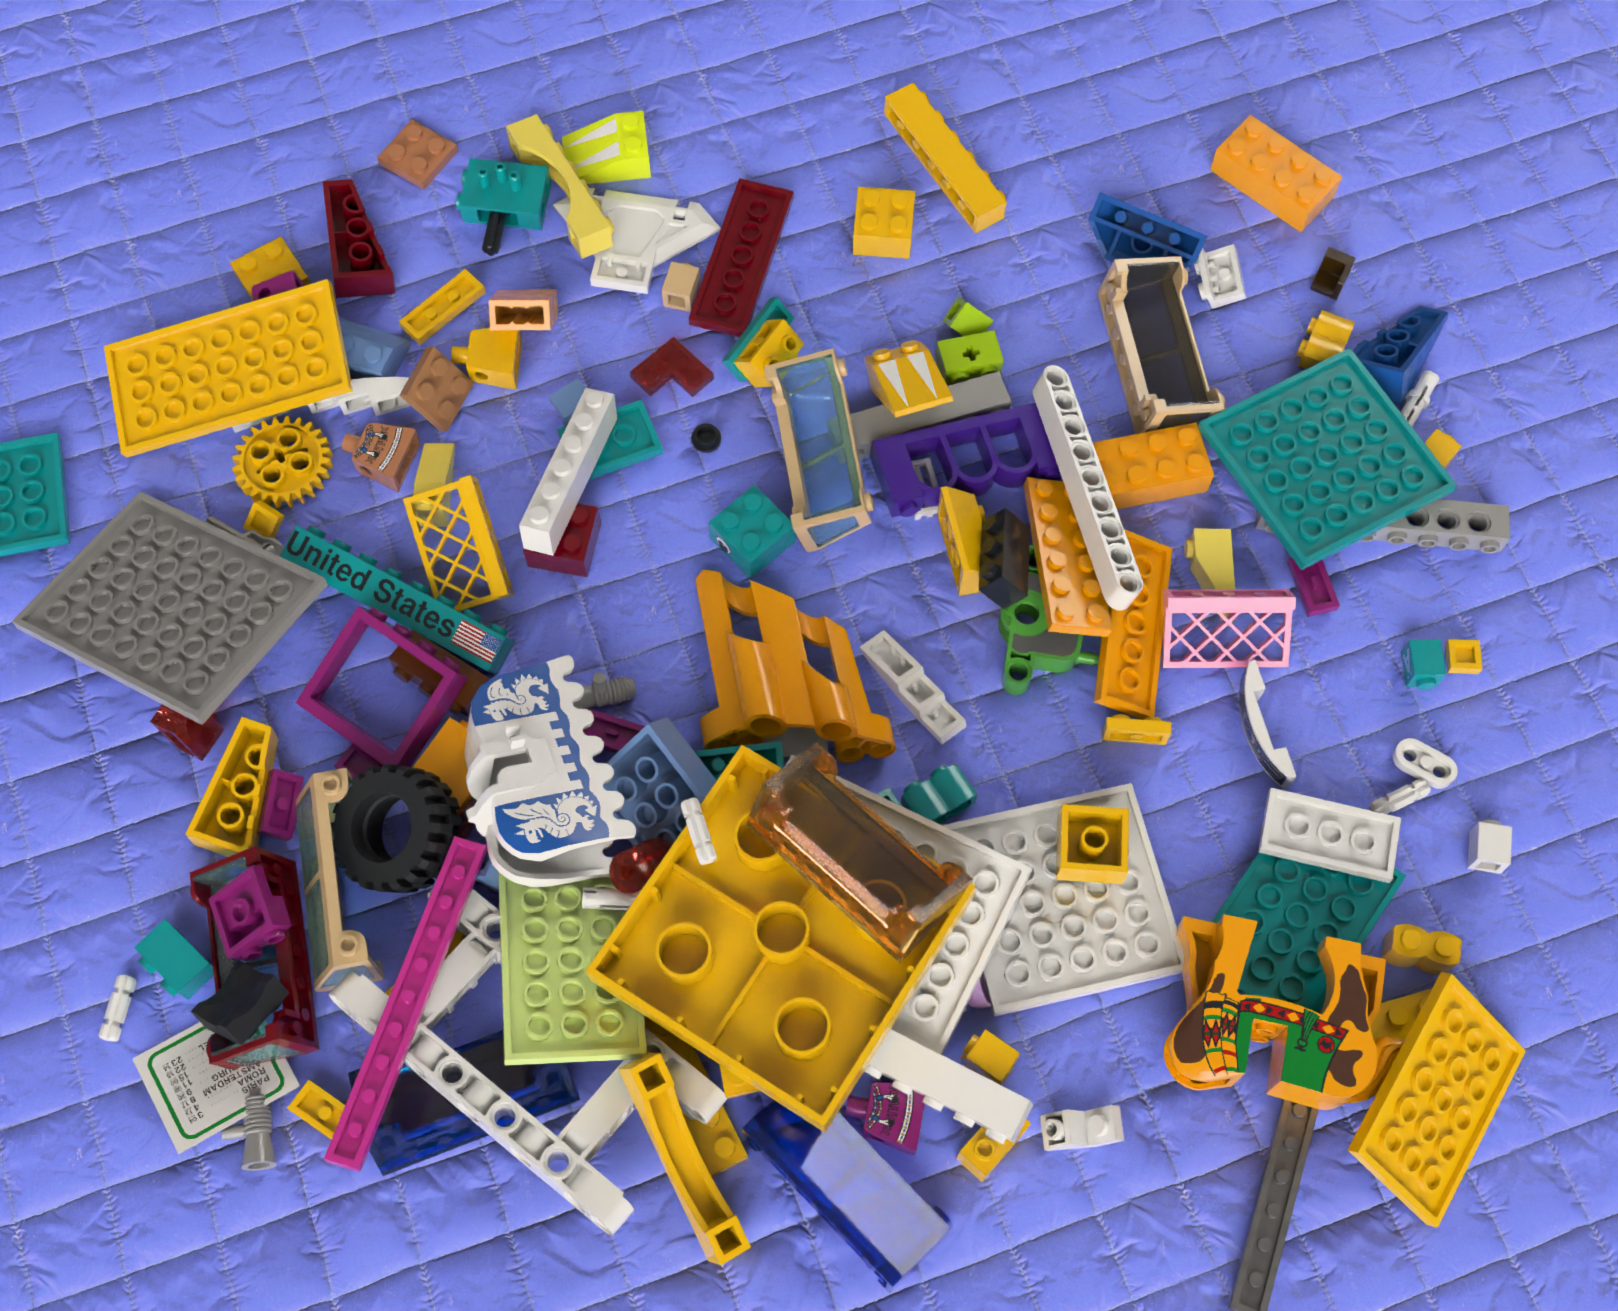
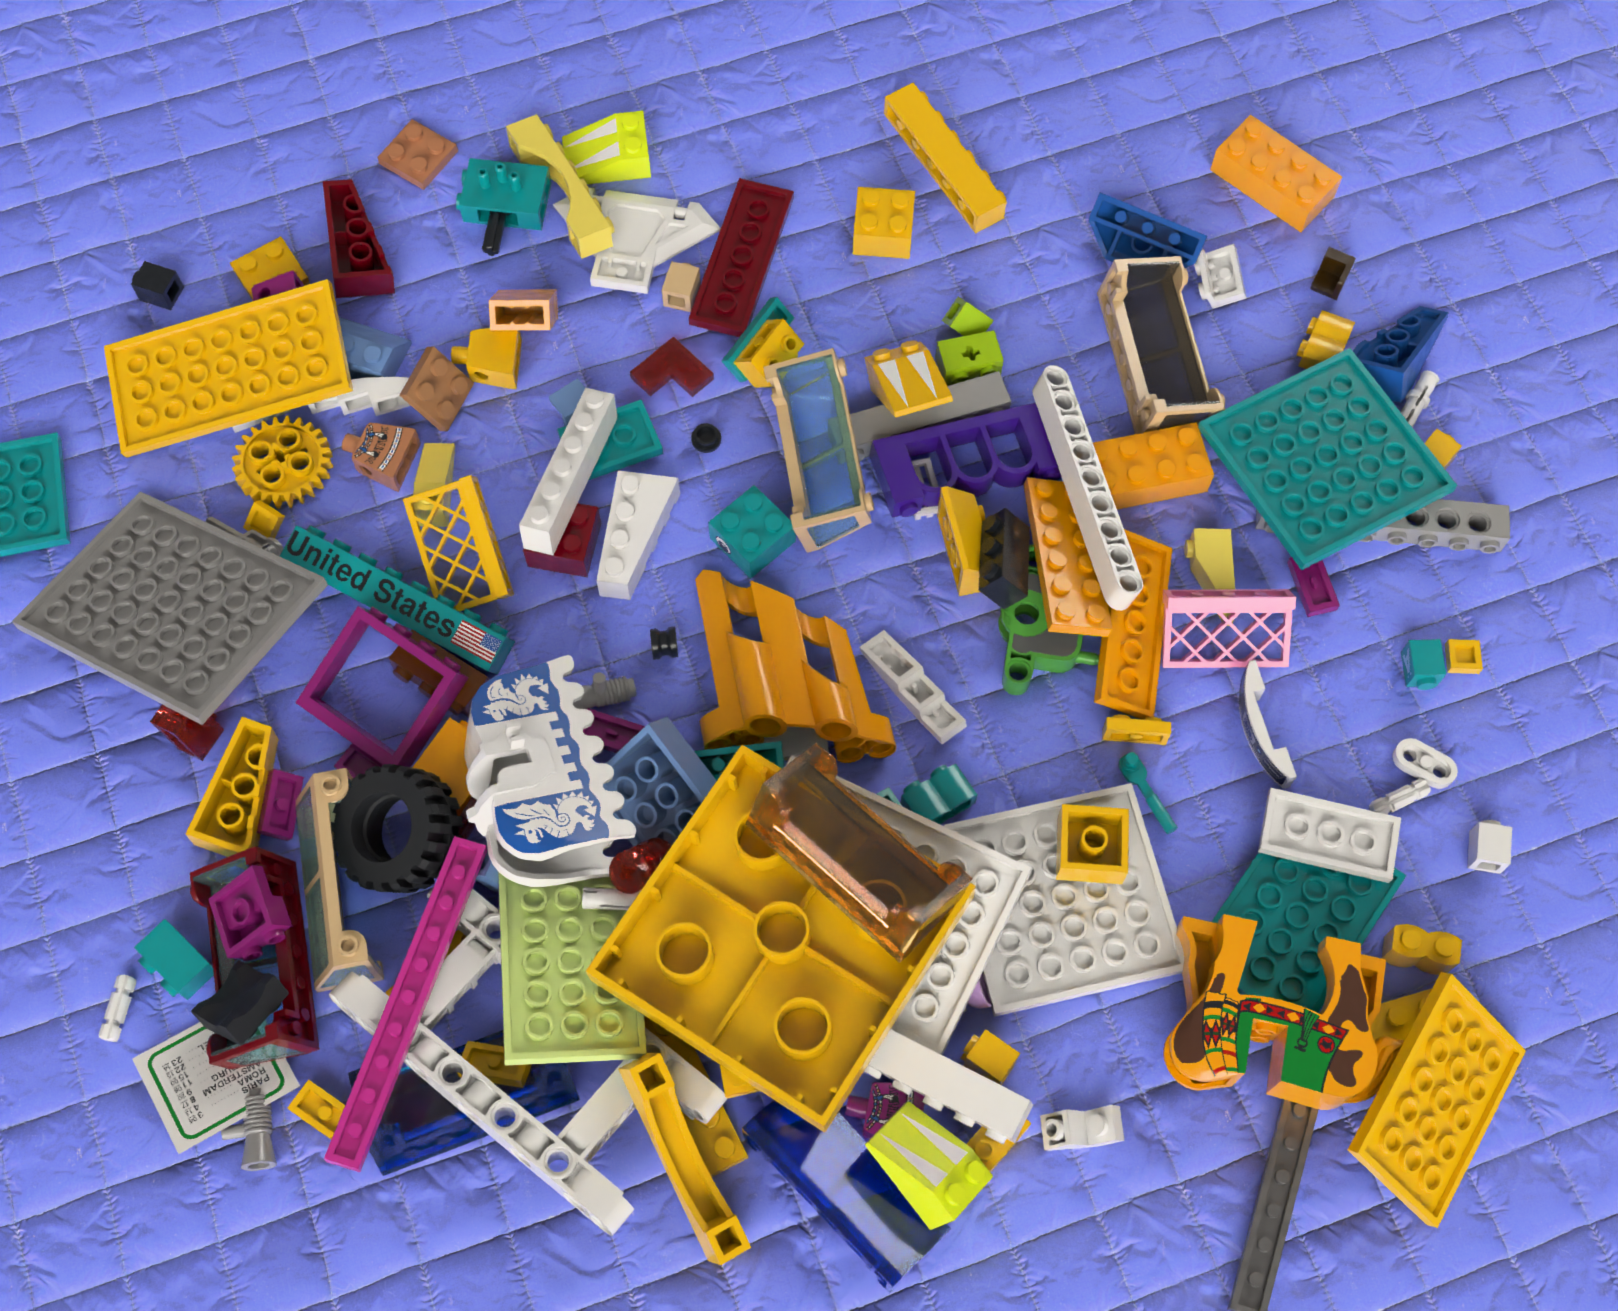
(157, 285): none -> black brick
(442, 306): yellow plate -> none
(490, 1062): none -> yellow plate
(635, 521): none -> white wedge
(664, 643): none -> black wheel
(698, 831): white axle -> none
(928, 1165): none -> neon yellow slope
(1136, 773): none -> teal piece

